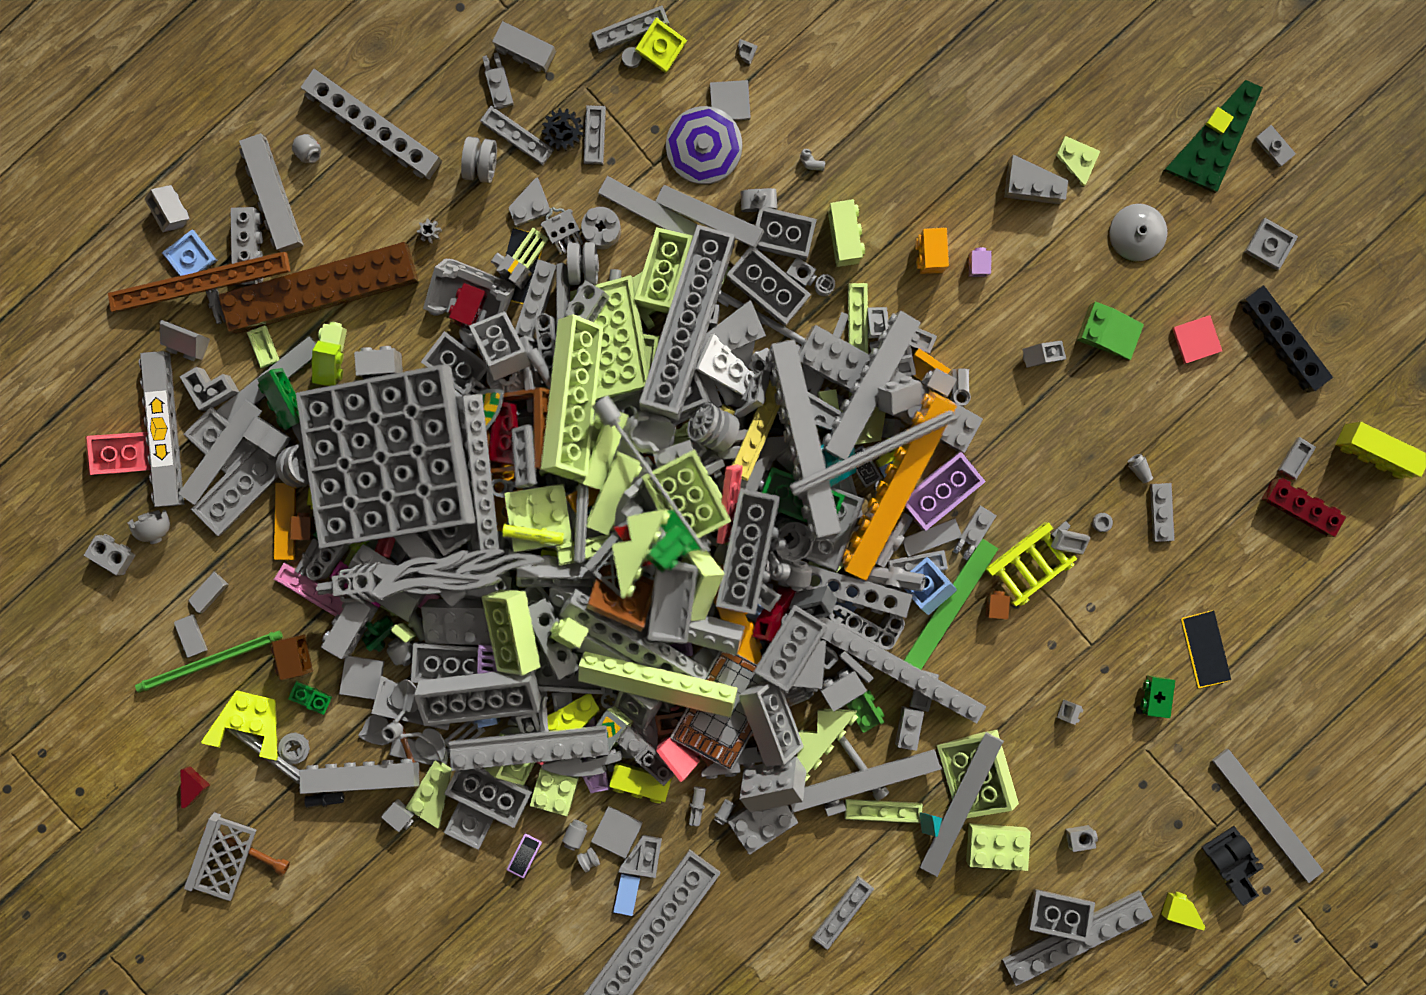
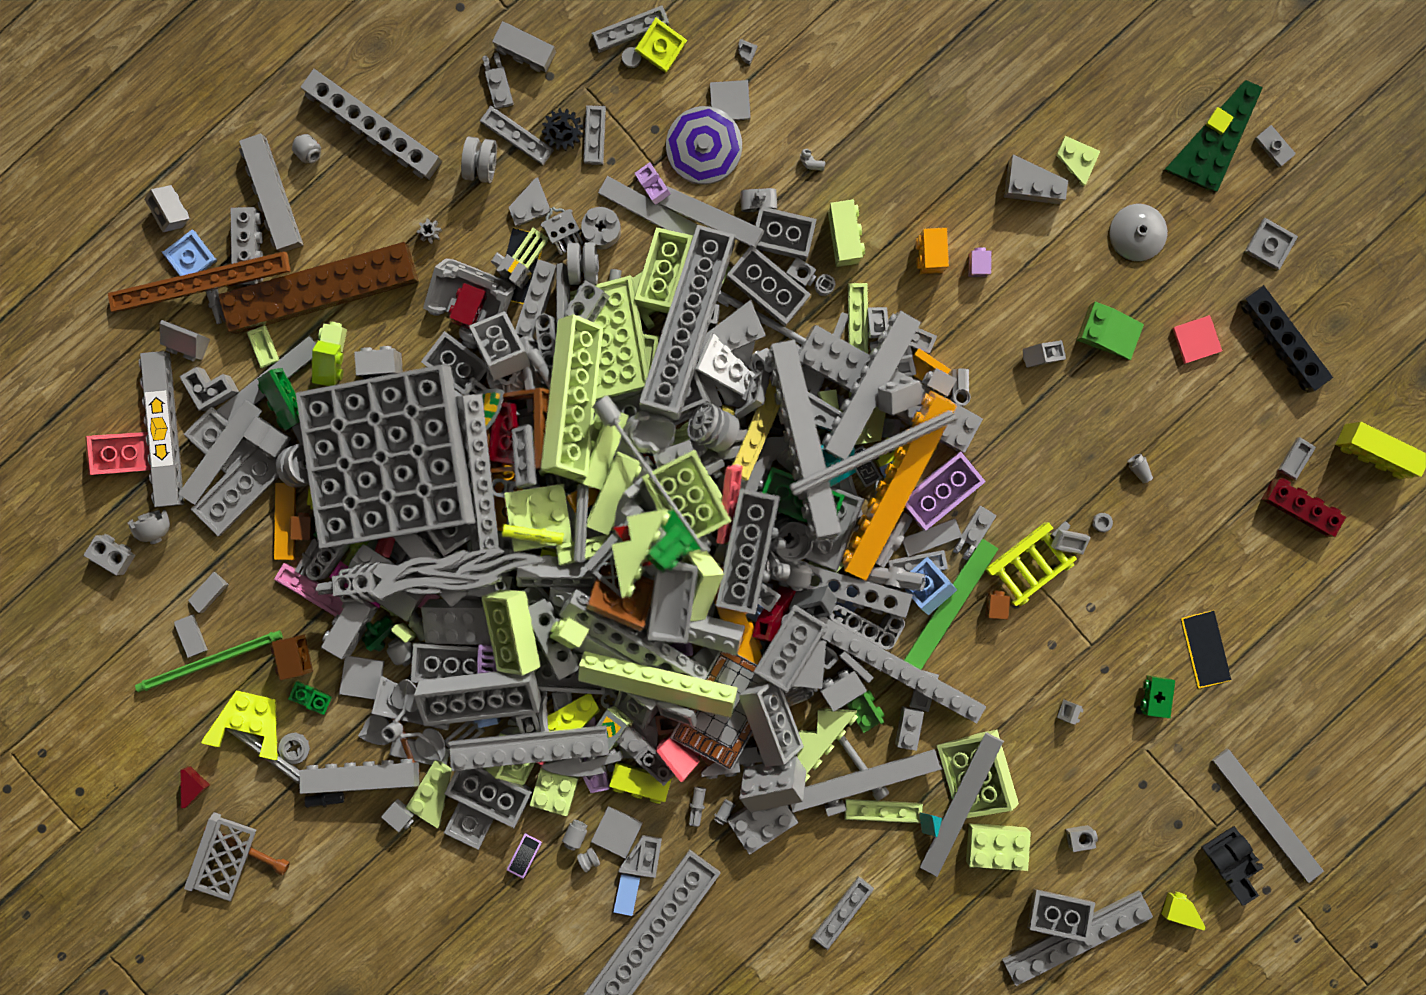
(652, 183): none -> lavender slope
(677, 713): none -> light grey tile
(1162, 512): light grey plate -> none

